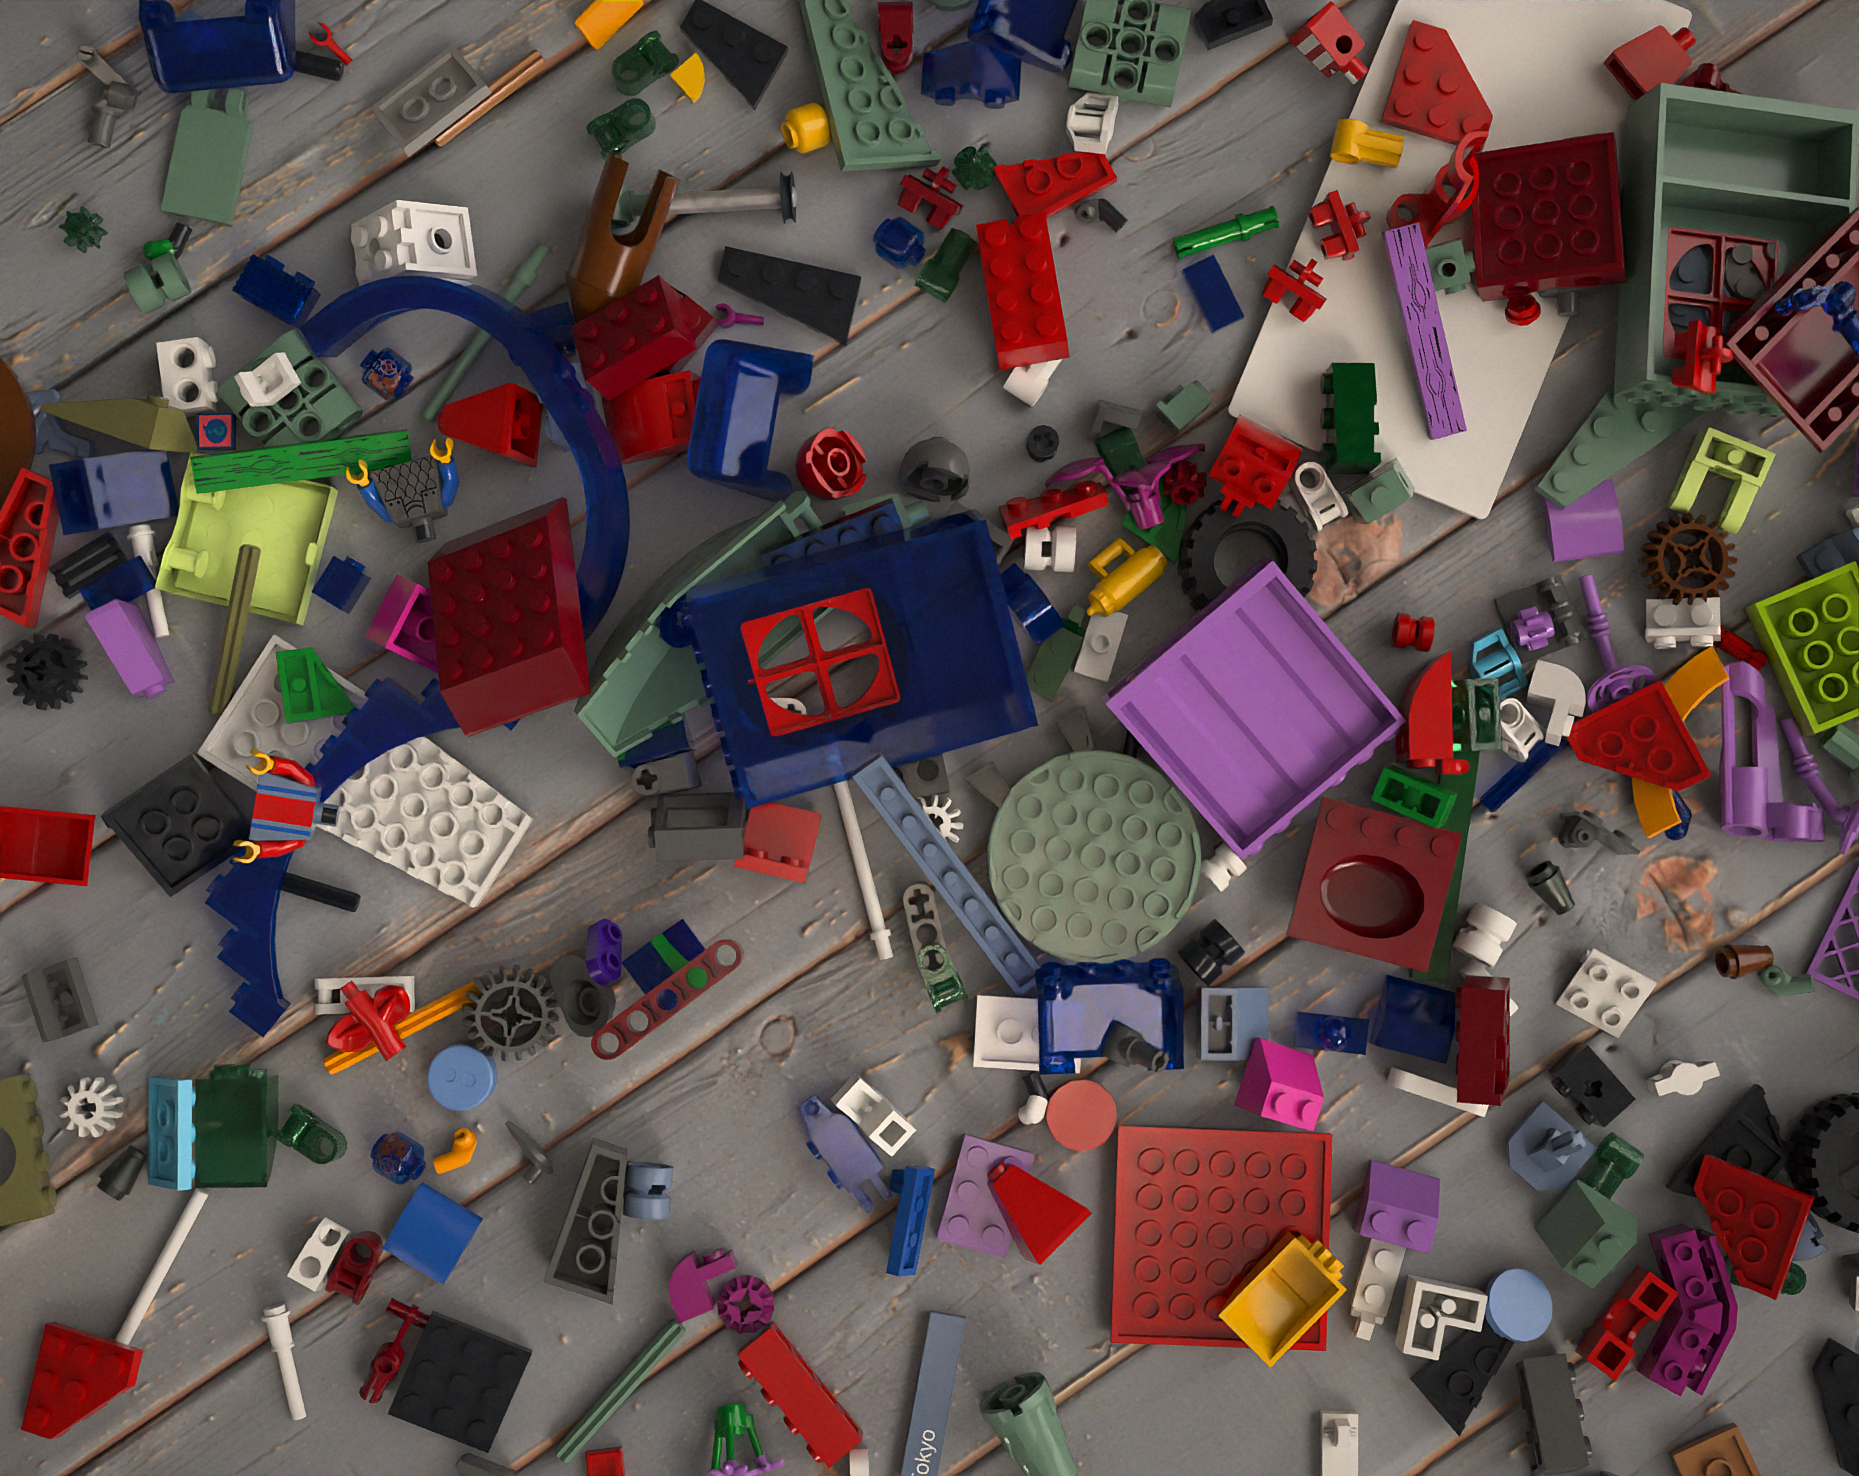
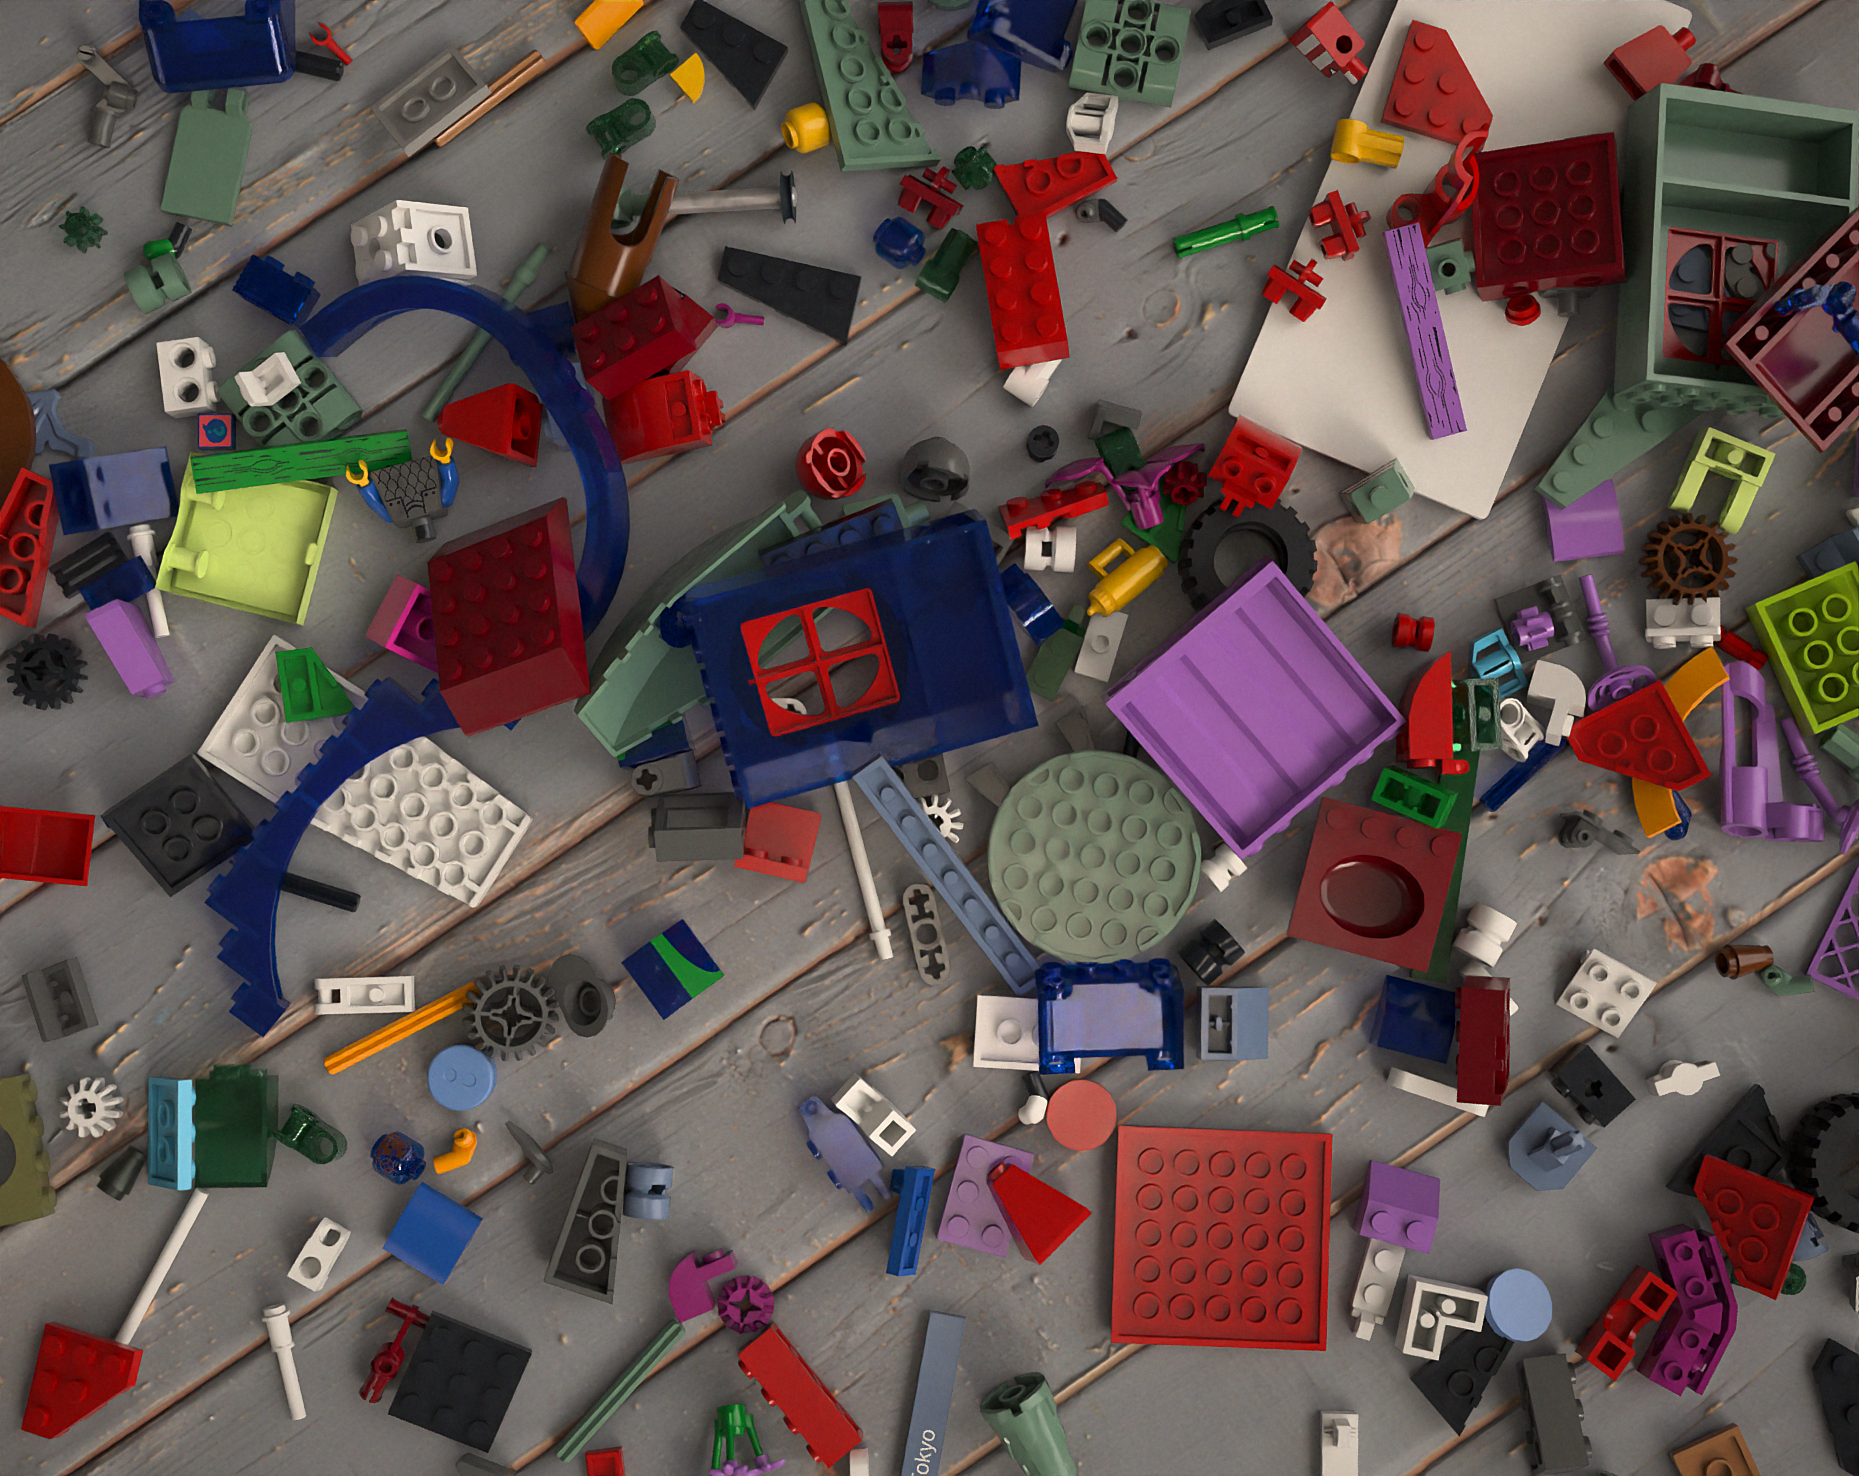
(137, 421): olive wedge -> none
(234, 628): olive axle -> none
(284, 808): torso -> none
(342, 583): clear blue brick -> none
(353, 1272): dark red piece -> none
(370, 1020): red plant -> none
(386, 373): clear blue head -> none
(604, 952): dark purple plate -> none
(651, 1006): dark red beam -> none
(739, 415): clear blue windscreen -> none
(941, 979): clear green piece -> none
(1130, 1048): dark grey pin -> none
(1183, 406): sand green brick -> none
(1212, 294): clear blue tile -> none
(1281, 1085): dark pink slope -> none
(1283, 1296): yellow piece -> none
(1317, 498): white piece -> none
(1331, 1033): clear blue tile -> none
(1349, 418): dark green wedge -> none
(1551, 887): pearl dark grey cone -> none
(1587, 1233): sand green slope -> none
(1613, 1163): clear green piece -> none
(1703, 357): red hips -> none

